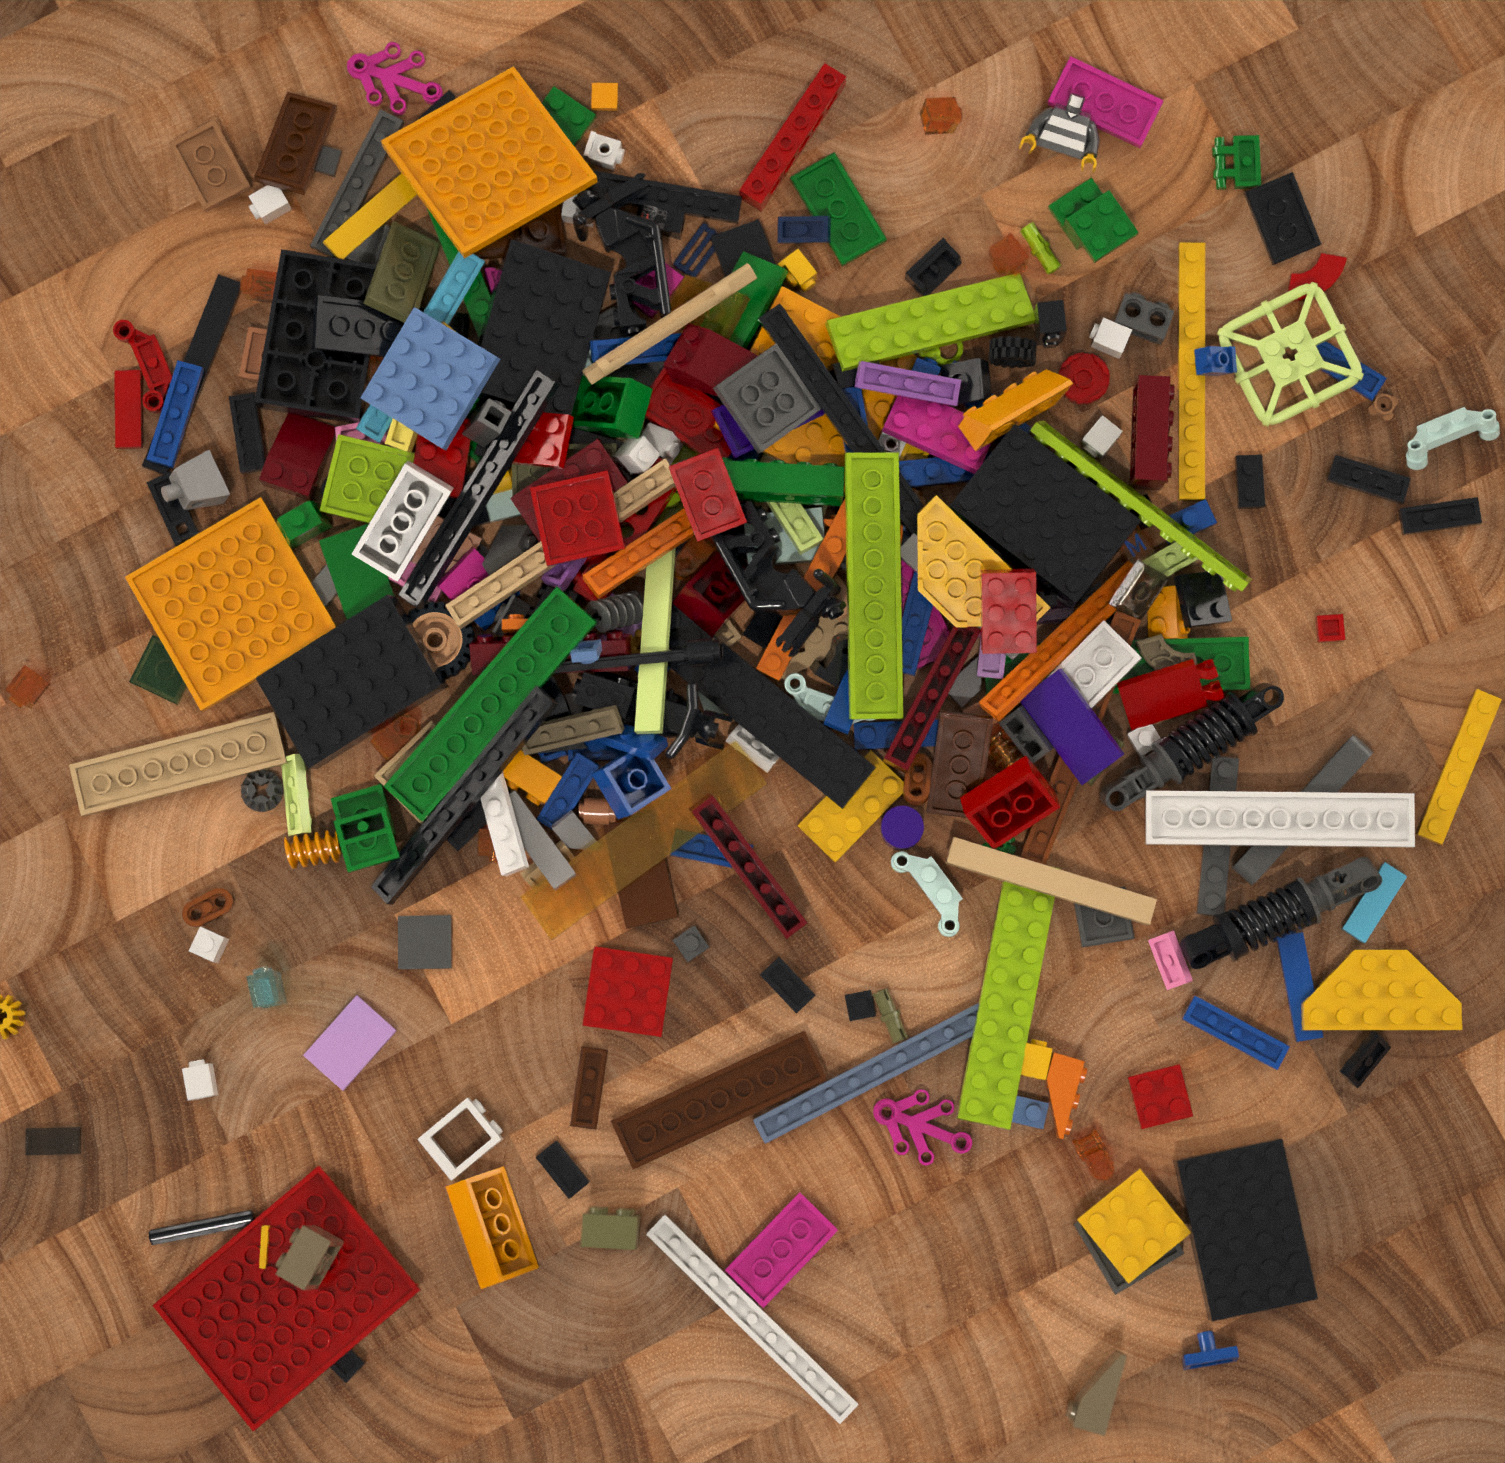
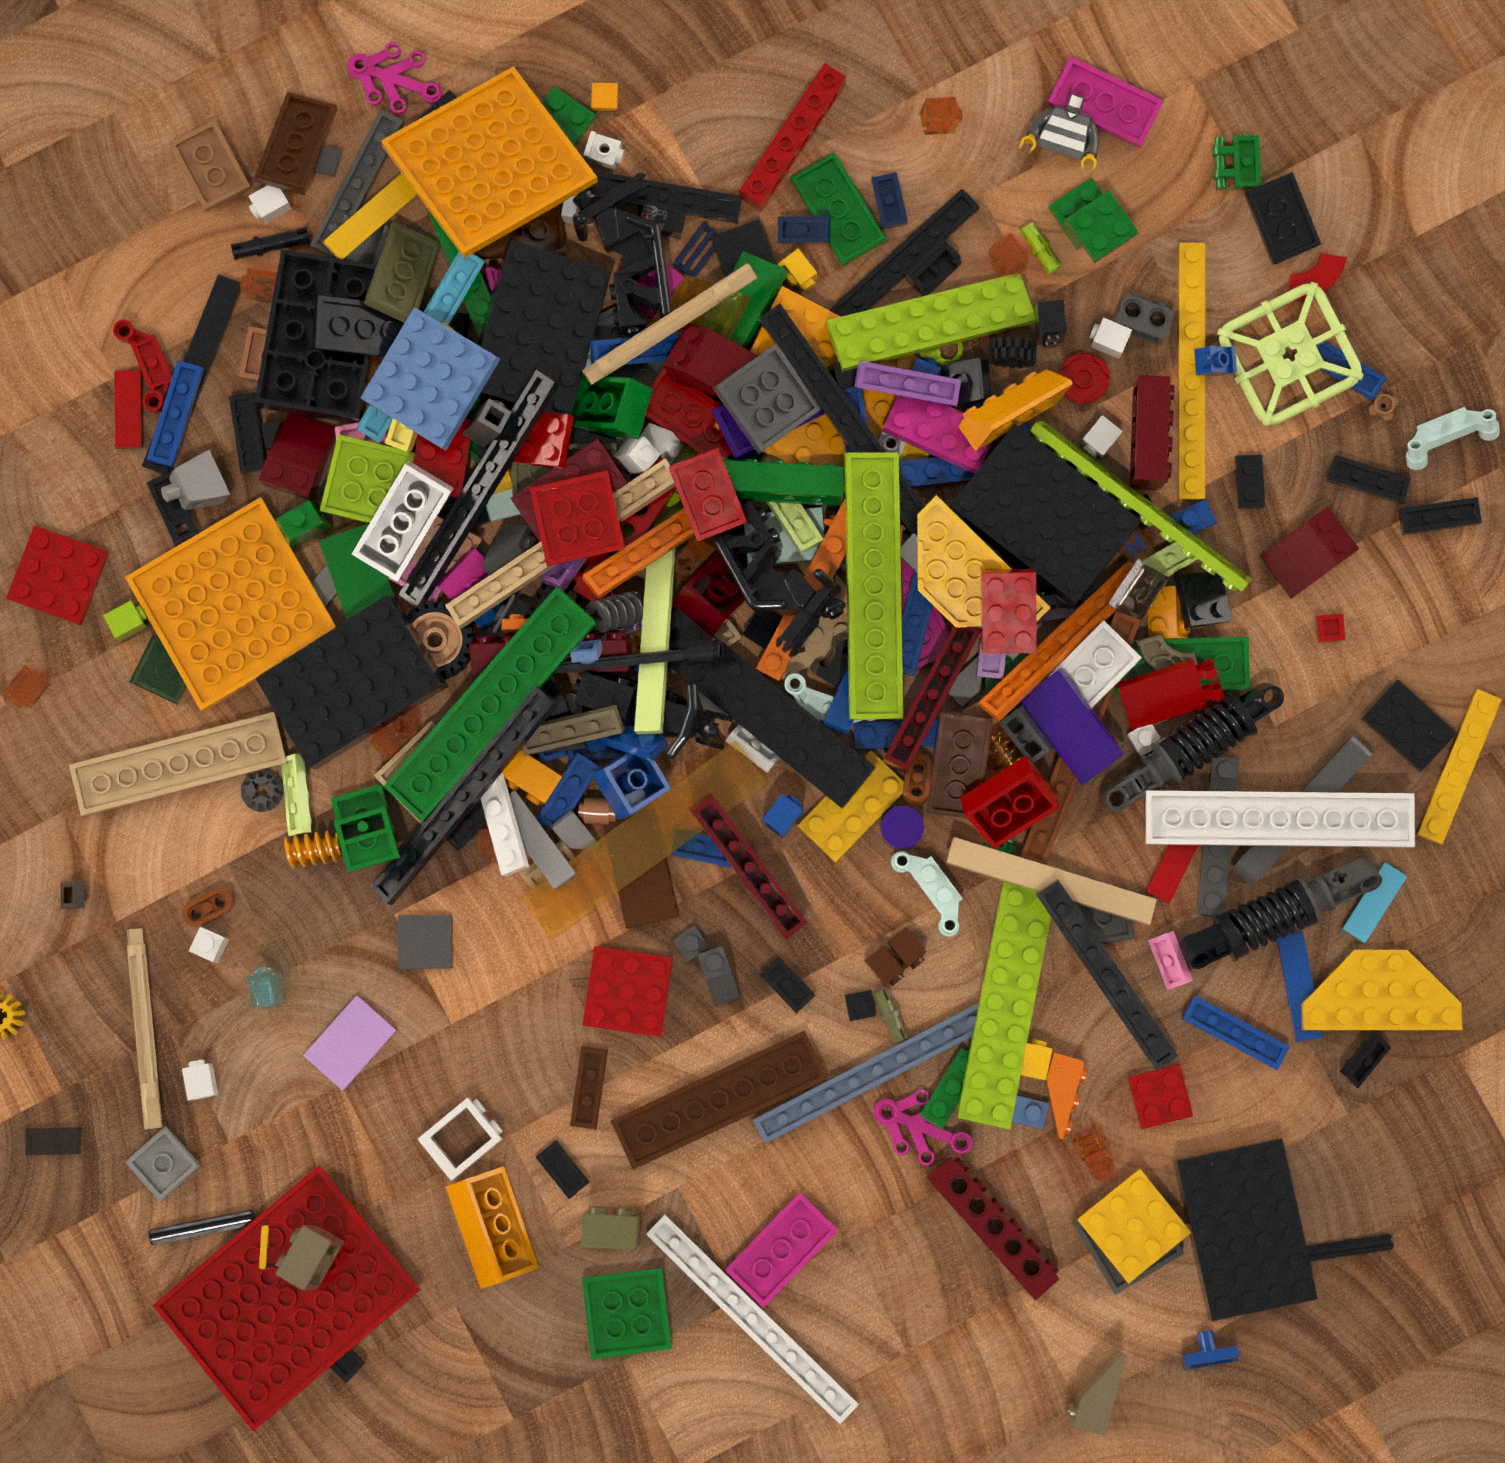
(57, 575): none -> red plate
(72, 895): none -> dark brown plate
(126, 620): none -> lime brick
(144, 1030): none -> tan piece
(163, 1164): none -> light grey tile
(270, 243): none -> black pin
(270, 432): none -> black slope
(626, 1313): none -> green plate
(718, 976): none -> dark grey slope
(783, 815): none -> blue brick
(889, 201): none -> dark blue plate
(894, 267): none -> black tile
(907, 950): none -> reddish brown piece
(947, 1093): none -> green plate
(1034, 1284): none -> dark red brick
(1106, 974): none -> black plate
(1170, 871): none -> red tile
(1309, 552): none -> dark red slope
(1350, 1247): none -> black axle
(1408, 726): none -> black plate

